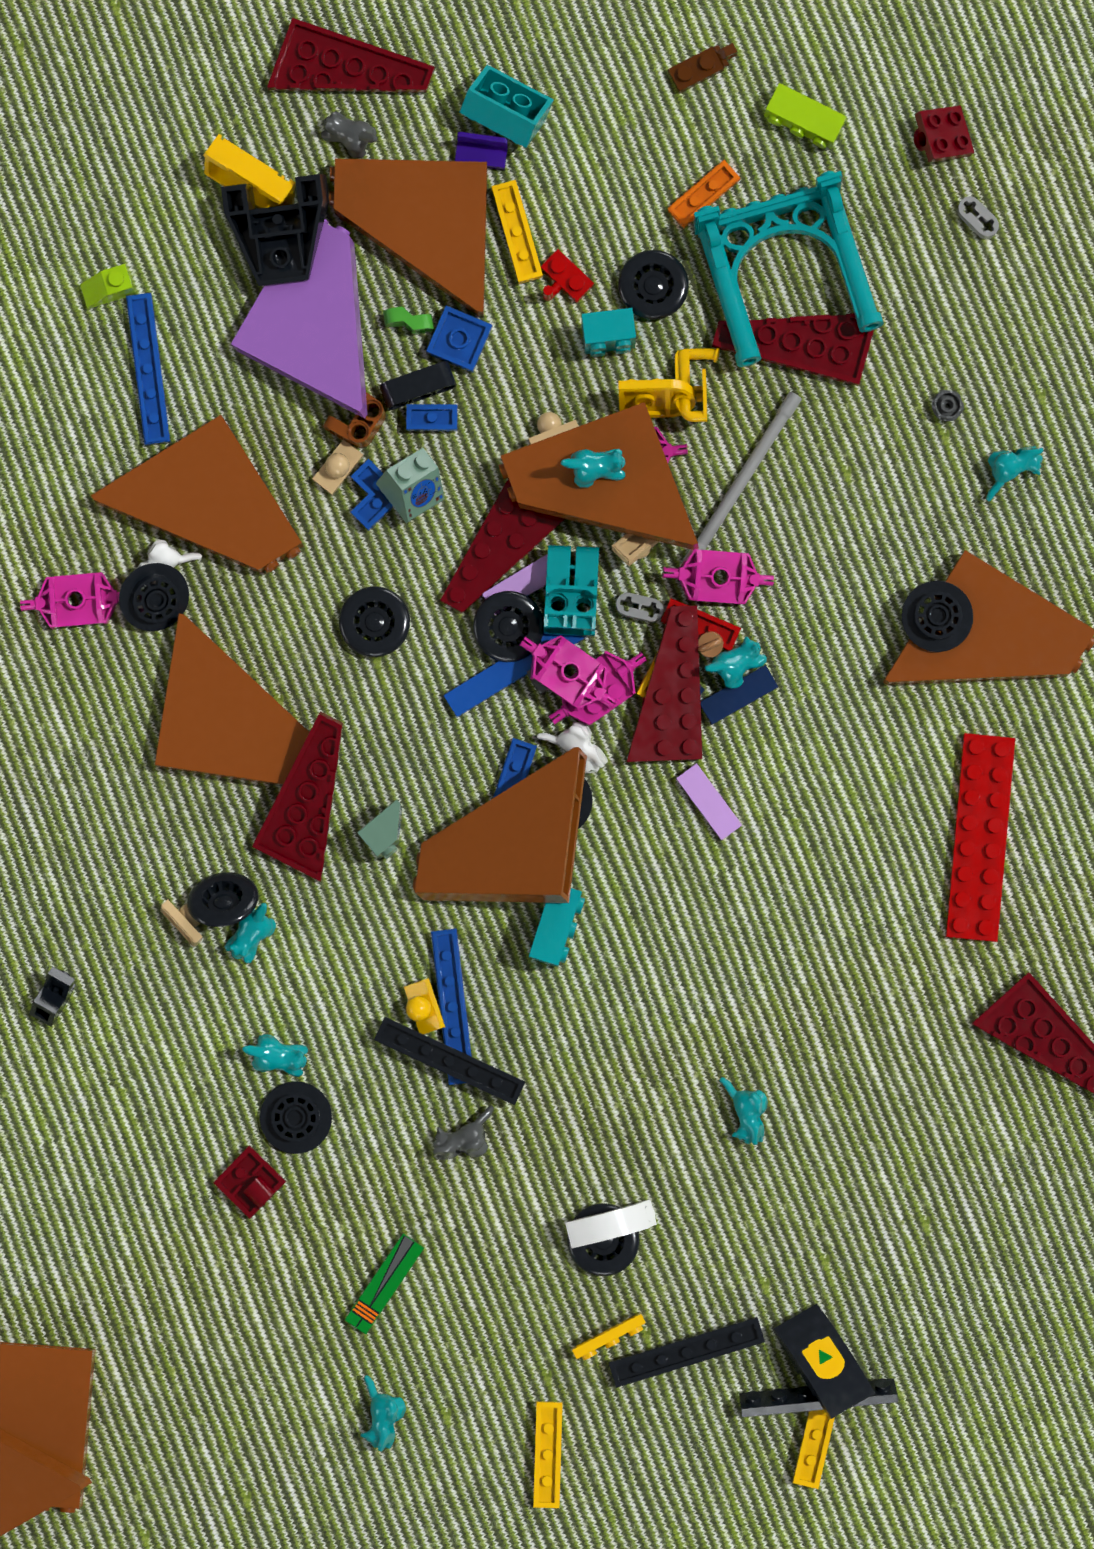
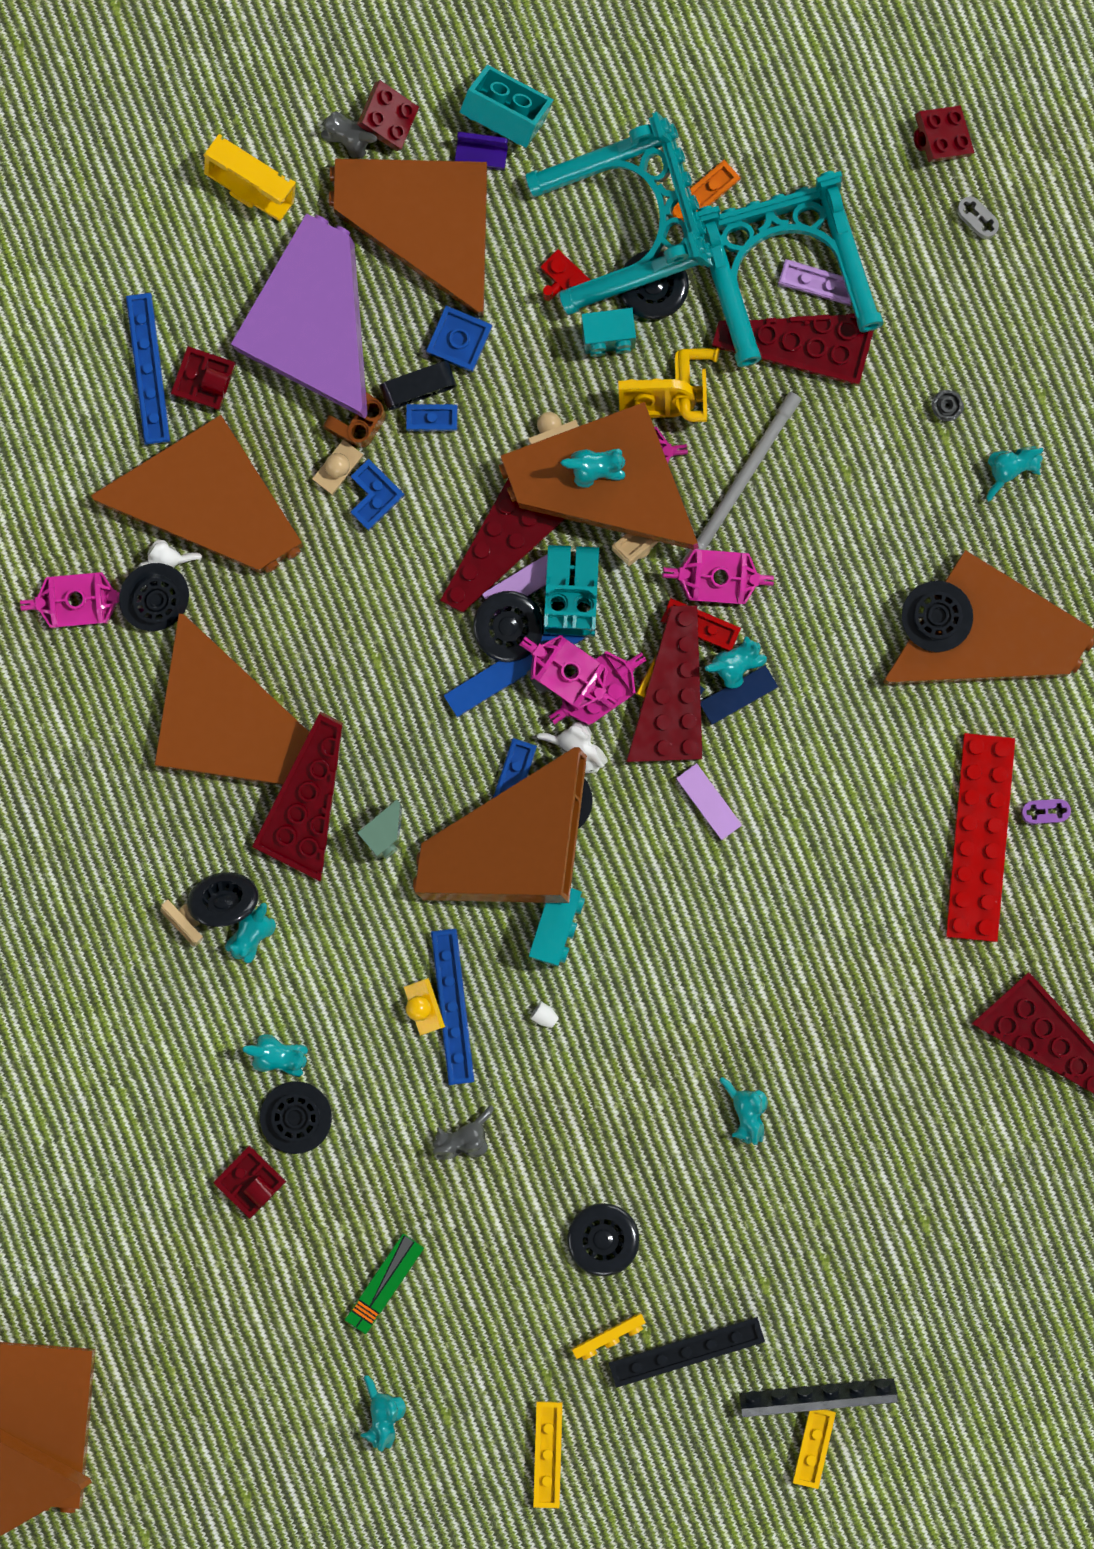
(53, 996): black brick -> none
(107, 286): lime slope -> none
(203, 378): none -> dark red plate
(278, 239): black wedge -> none
(333, 62): dark red wing -> none
(374, 621): black wheel -> none
(388, 115): none -> dark red plate
(401, 317): bright green piece -> none
(412, 485): sand green slope -> none
(449, 1060): black plate -> none
(517, 231): yellow plate -> none
(544, 1015): none -> white hose
(611, 1224): white arch -> none
(638, 613): light grey beam -> none
(677, 258): none -> teal arch
(701, 66): reddish brown hinge -> none
(710, 644): medium nougat tile -> none
(804, 117): lime brick -> none
(814, 282): none -> lavender tile
(823, 1361): black slope -> none
(1046, 805): none -> medium lavender beam

